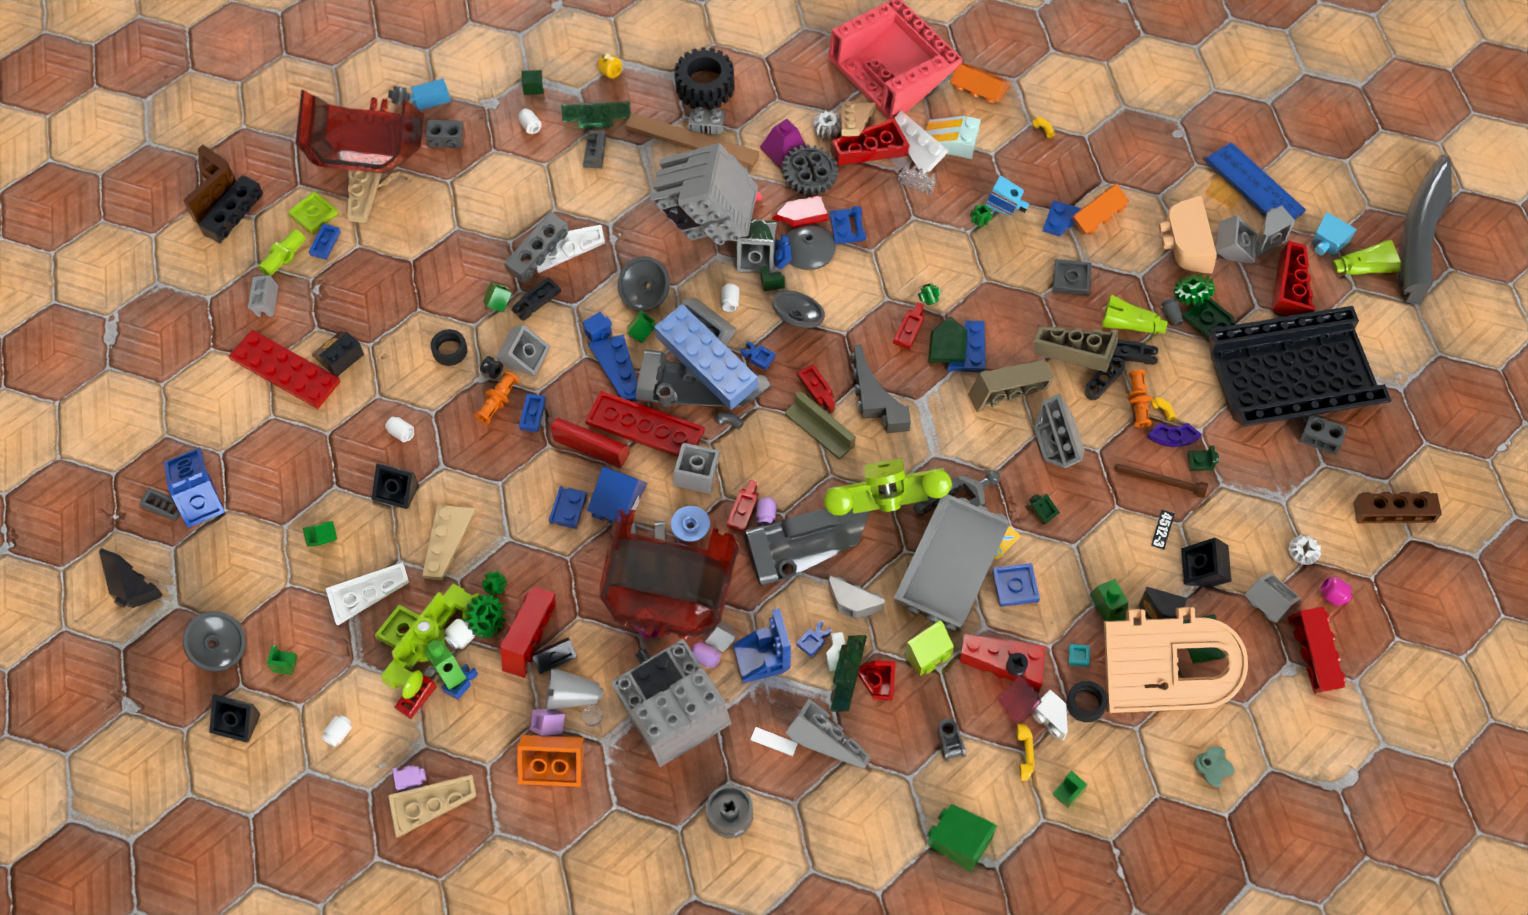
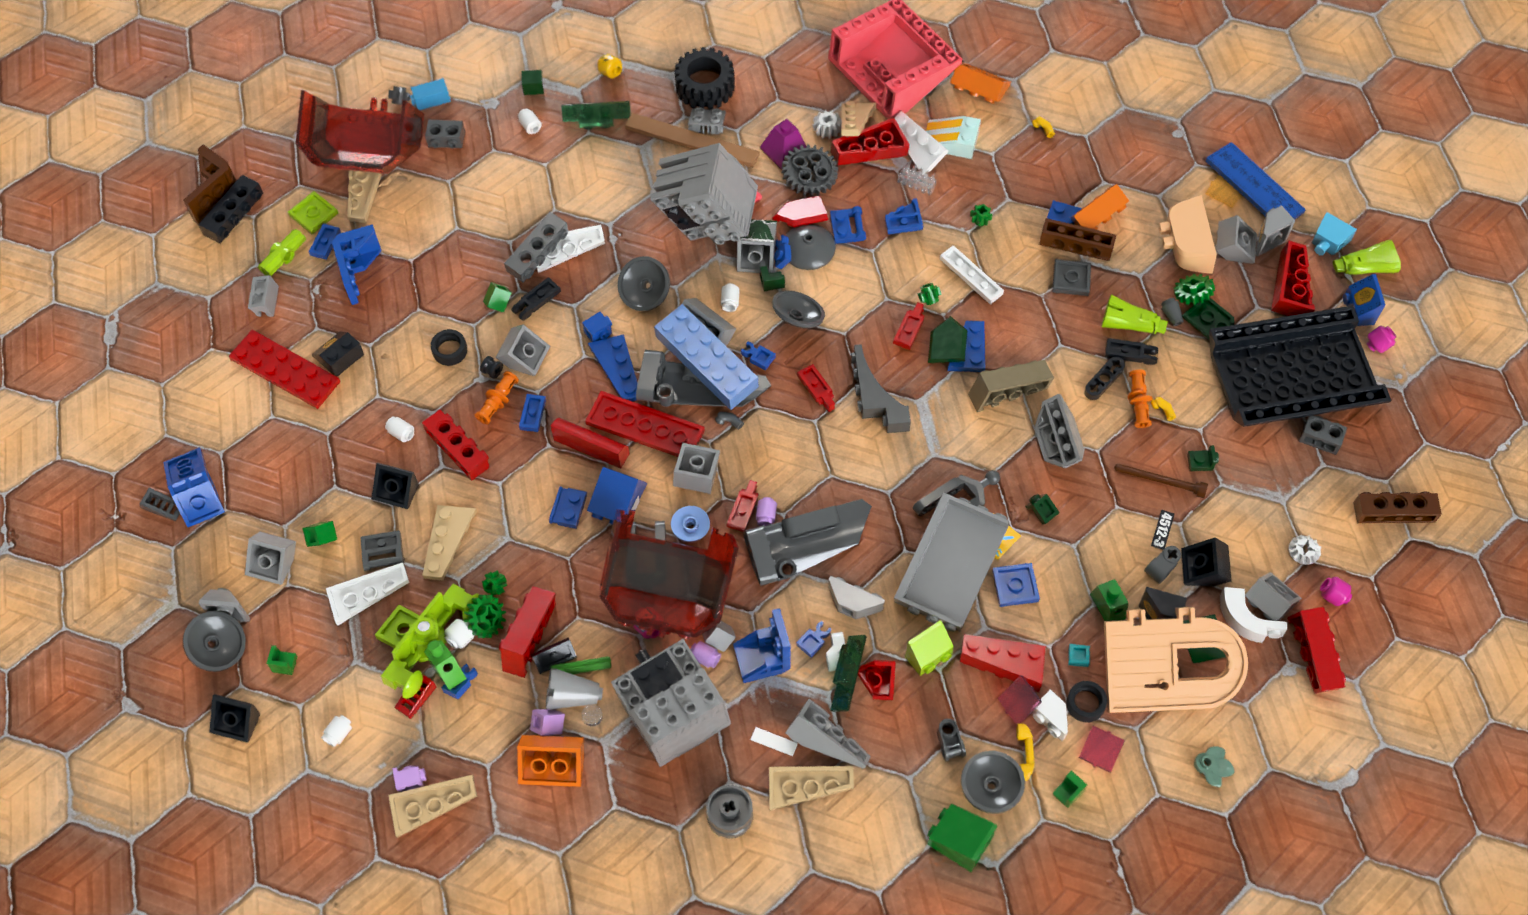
(124, 583): black wedge -> none
(223, 601): none -> light grey slope
(269, 557): none -> light grey slope
(358, 246): none -> blue bracket
(381, 544): none -> dark grey plate
(471, 466): none -> red brick
(585, 665): none -> bright green axle
(595, 149): dark grey hinge -> none
(640, 326): green panel -> none
(802, 784): none -> tan wing
(821, 426): olive panel -> none
(866, 495): lime piece -> none
(904, 219): none -> blue wing
(971, 274): none -> white plate
(994, 769): none -> dark grey dish
(1006, 197): medium azure torso -> none
(1014, 668): black wheel -> none
(1077, 239): none -> reddish brown brick
(1077, 347): dark tan wedge -> none
(1101, 749): none -> clear pink piece
(1161, 566): none -> dark grey piece
(1174, 436): dark purple tile -> none
(1243, 621): none -> white arch
(1366, 300): none -> blue slope
(1381, 339): none -> dark pink head
(1419, 229): dark grey slope -> none

